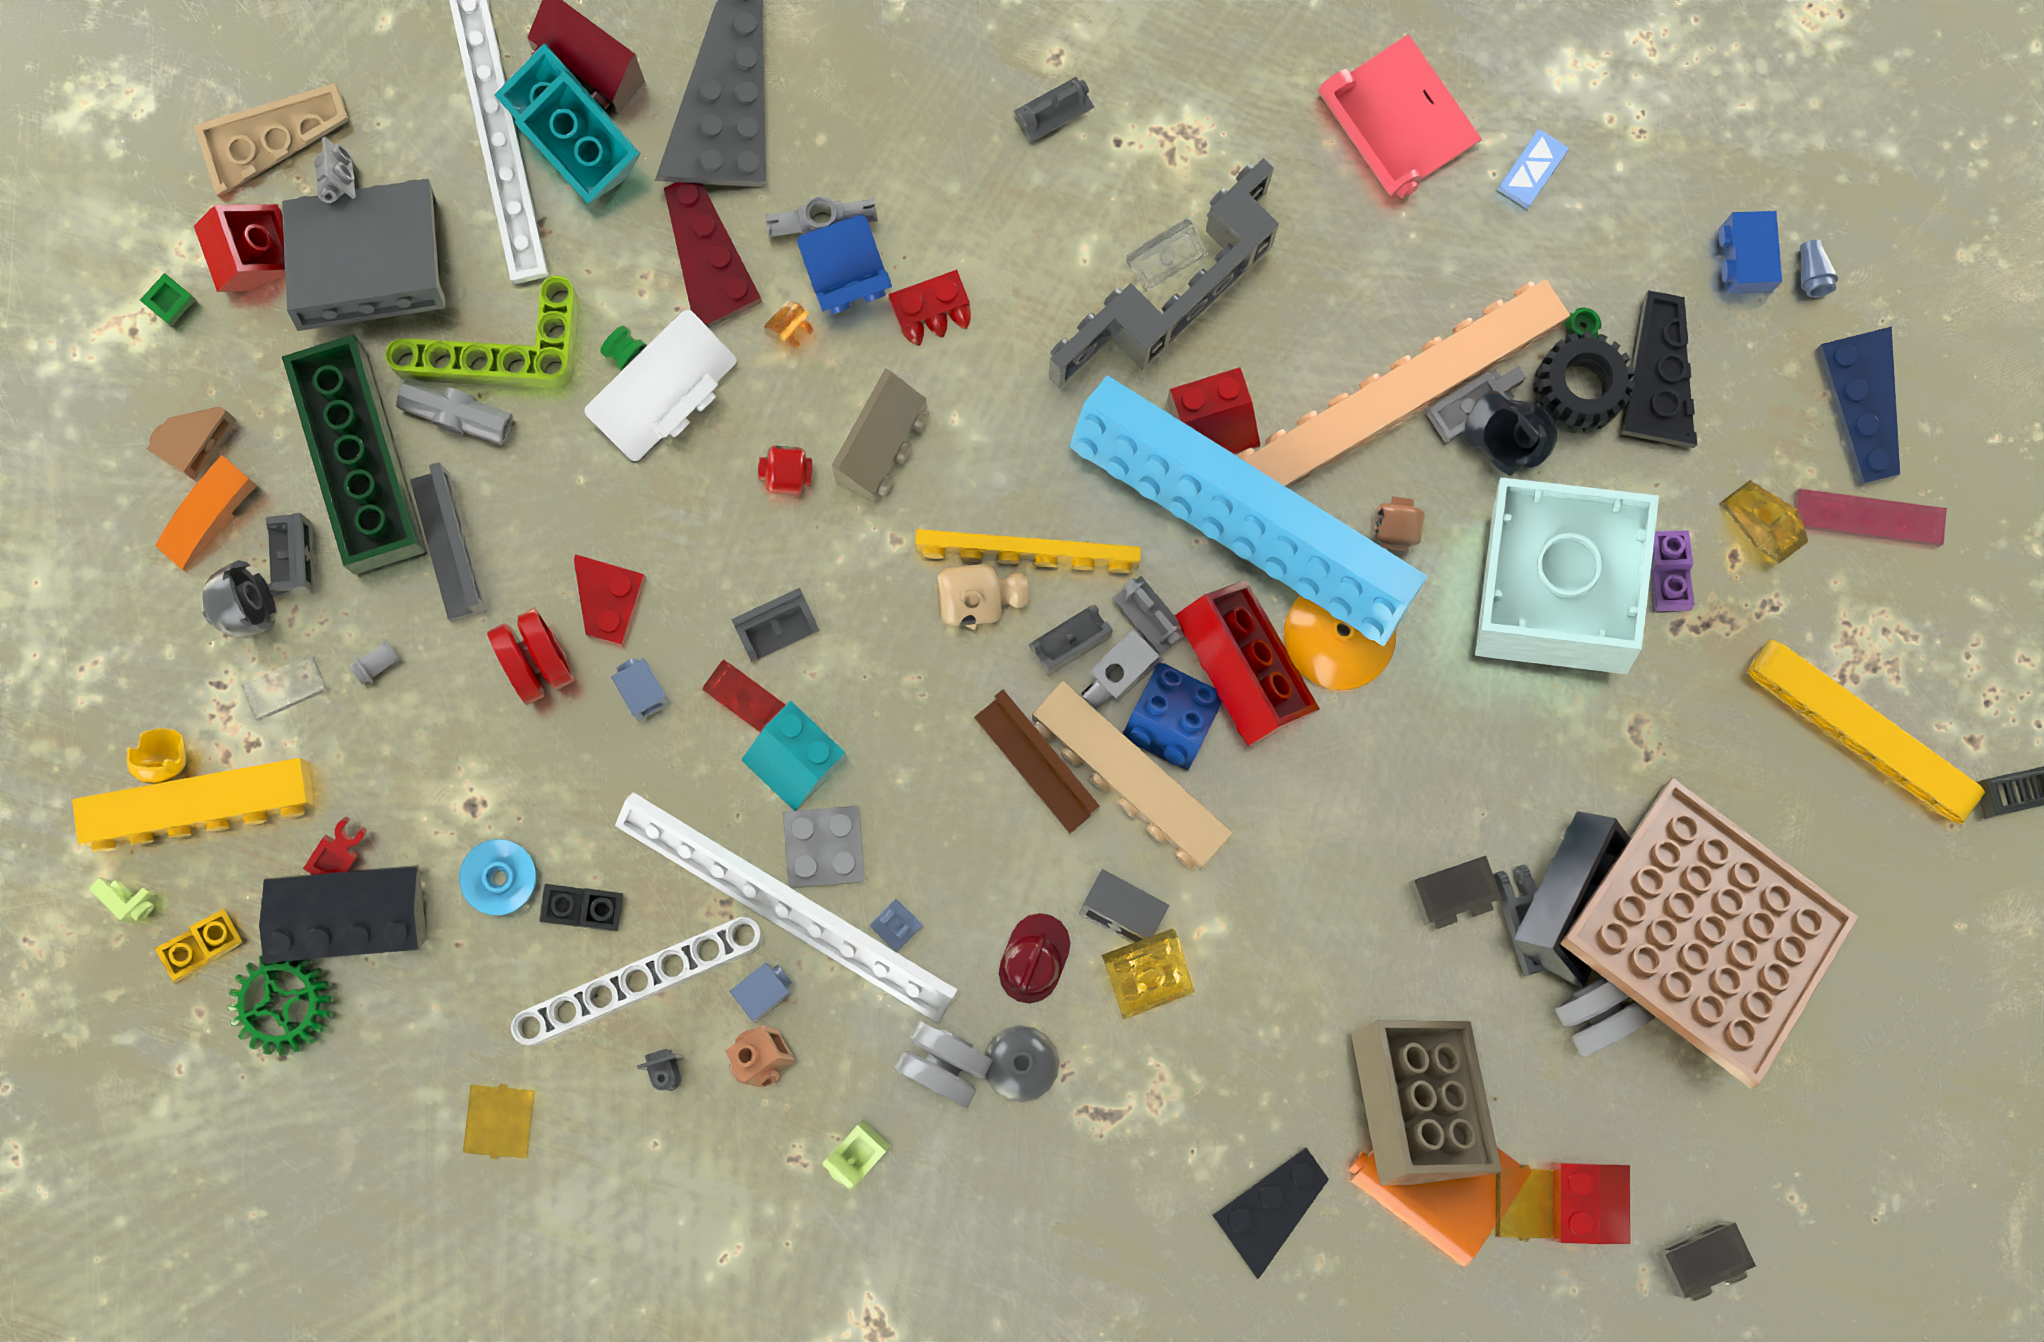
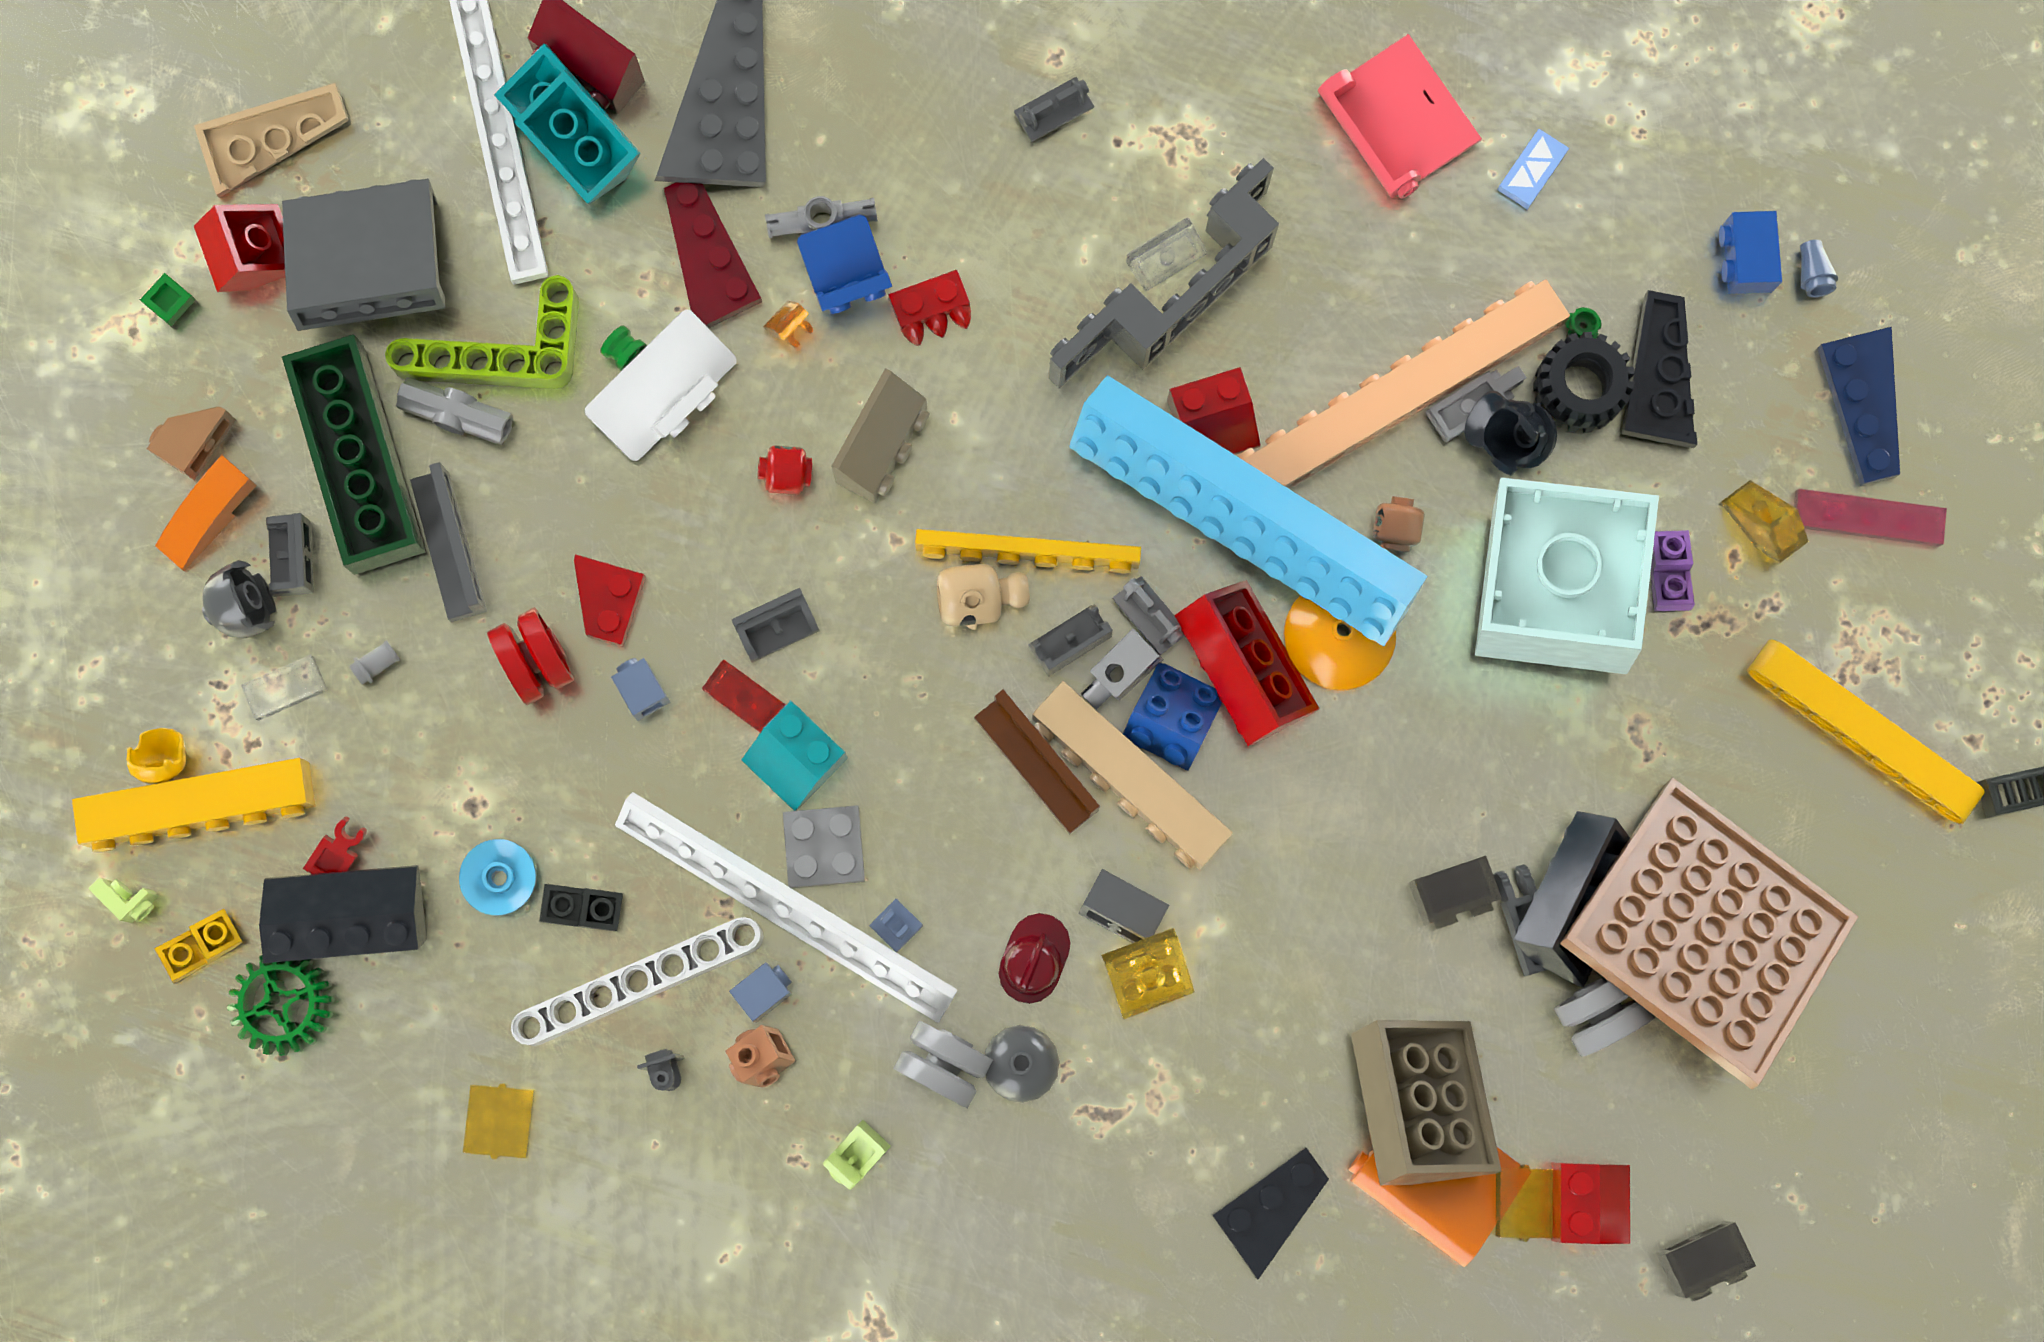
(334, 172): light grey hinge -> none

